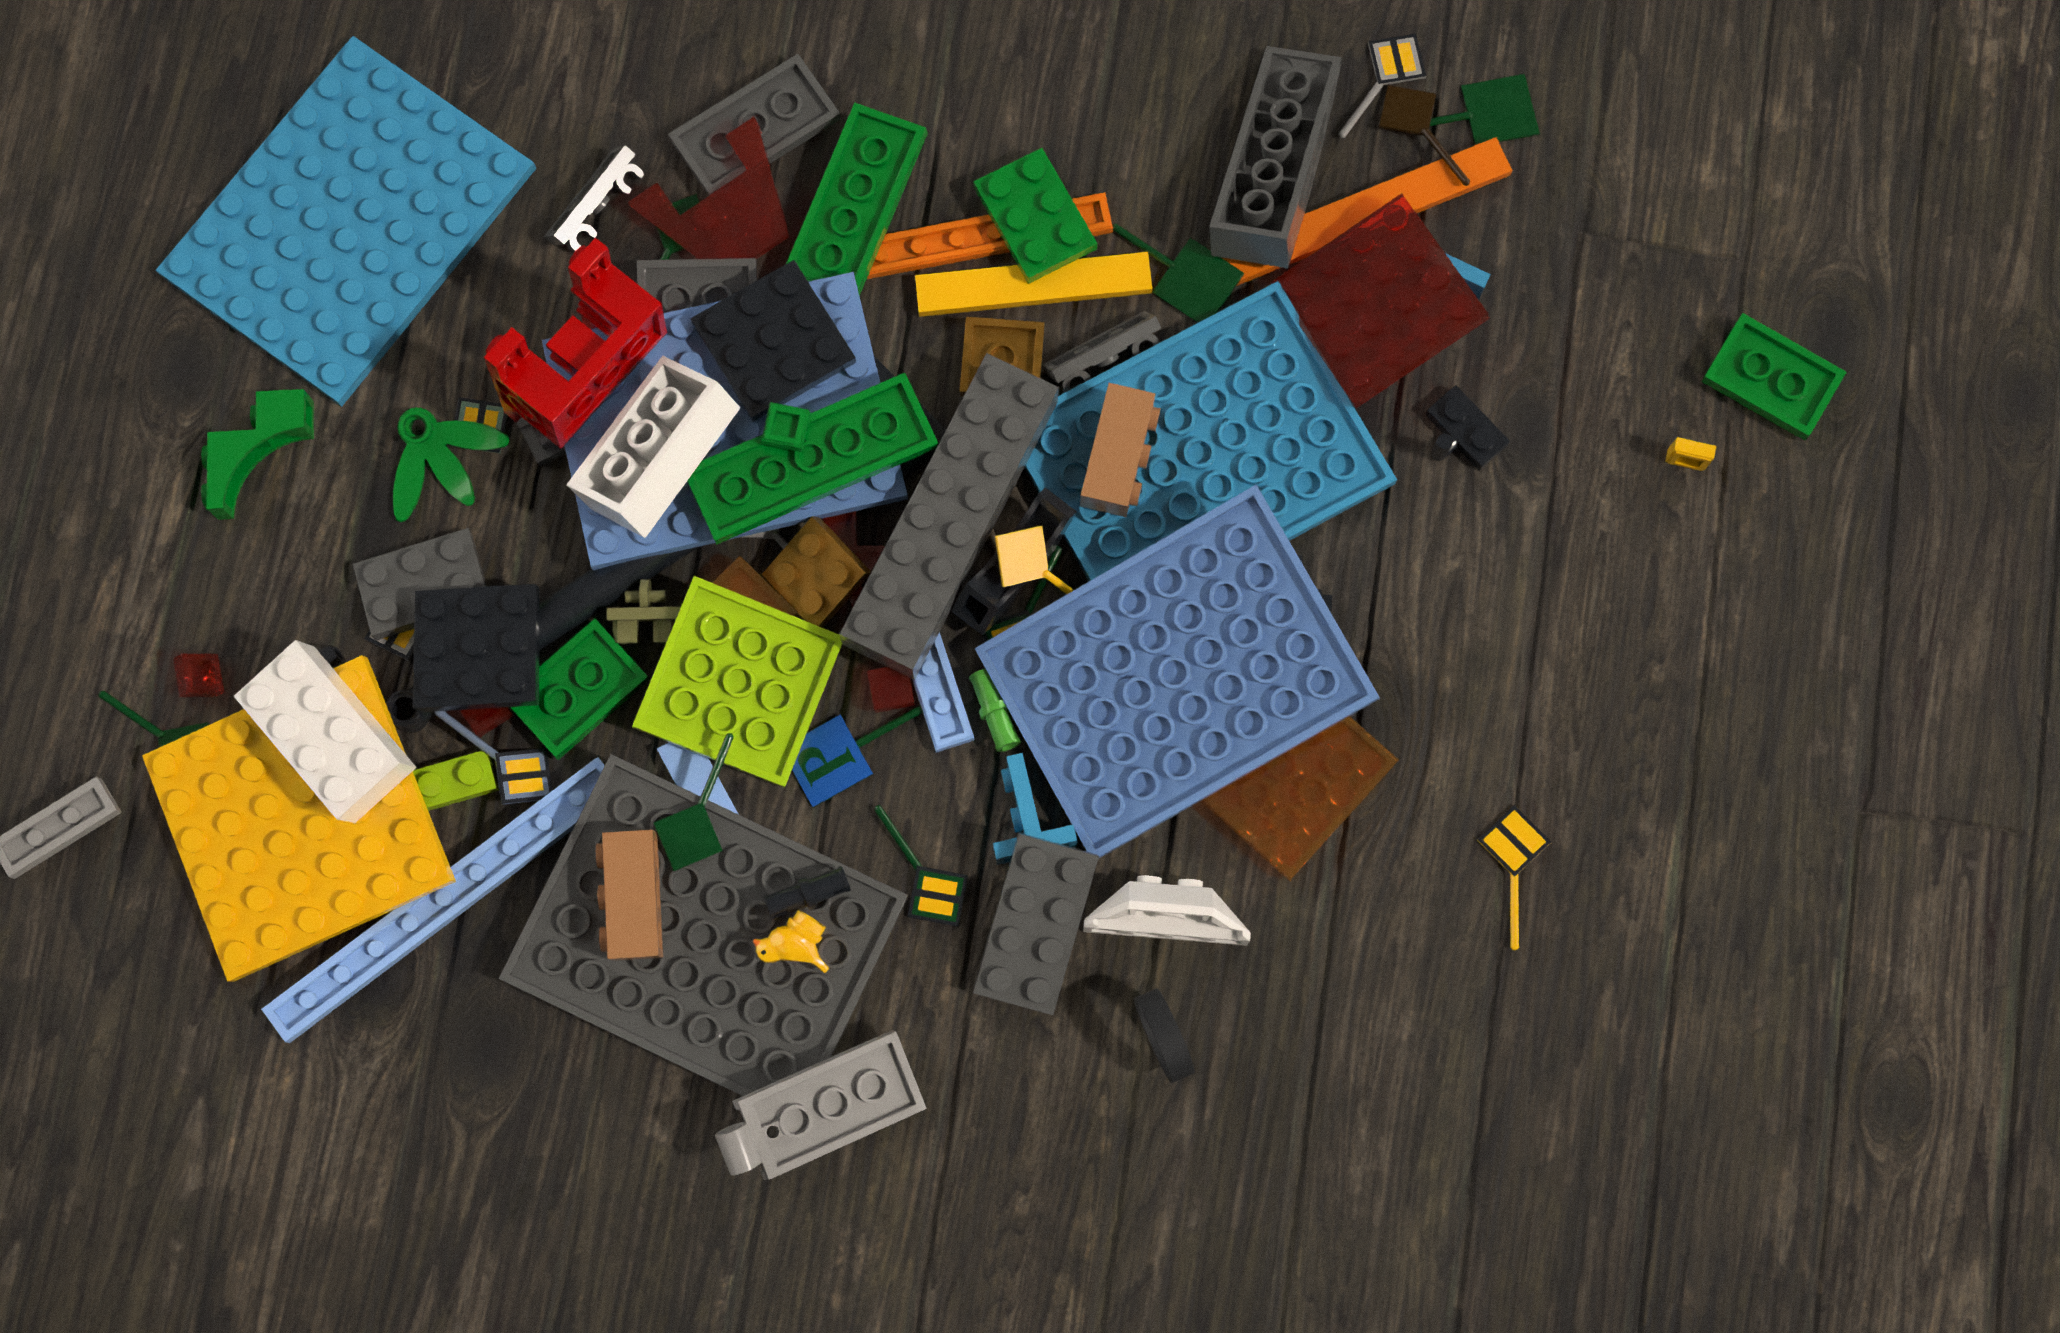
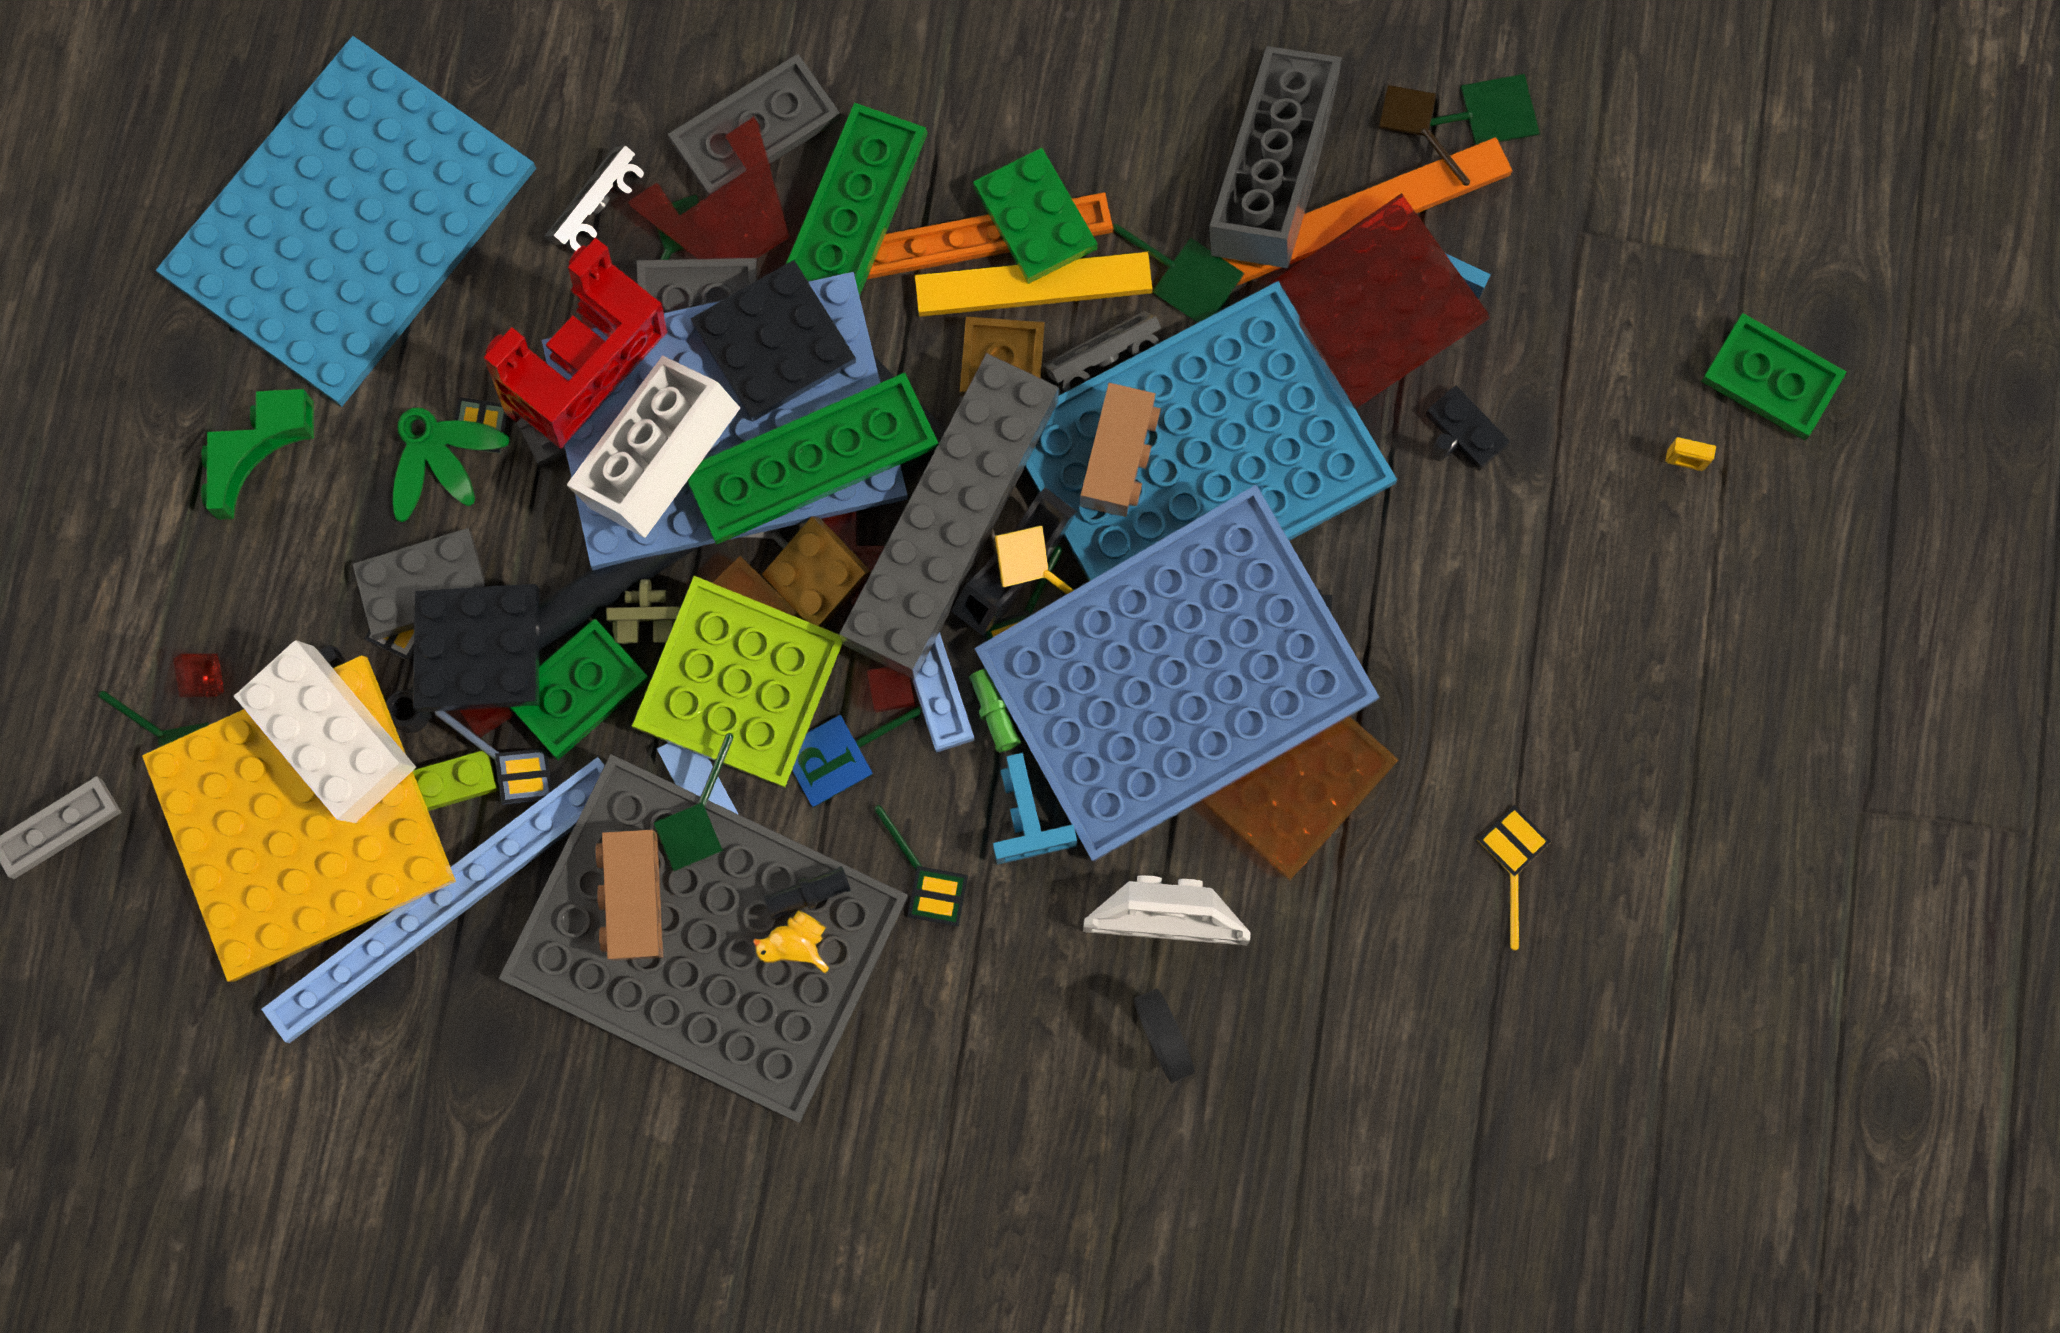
(785, 427): green tile -> none
(822, 1108): light grey hinge -> none
(1035, 923): dark grey plate -> none
(1394, 62): piece -> none

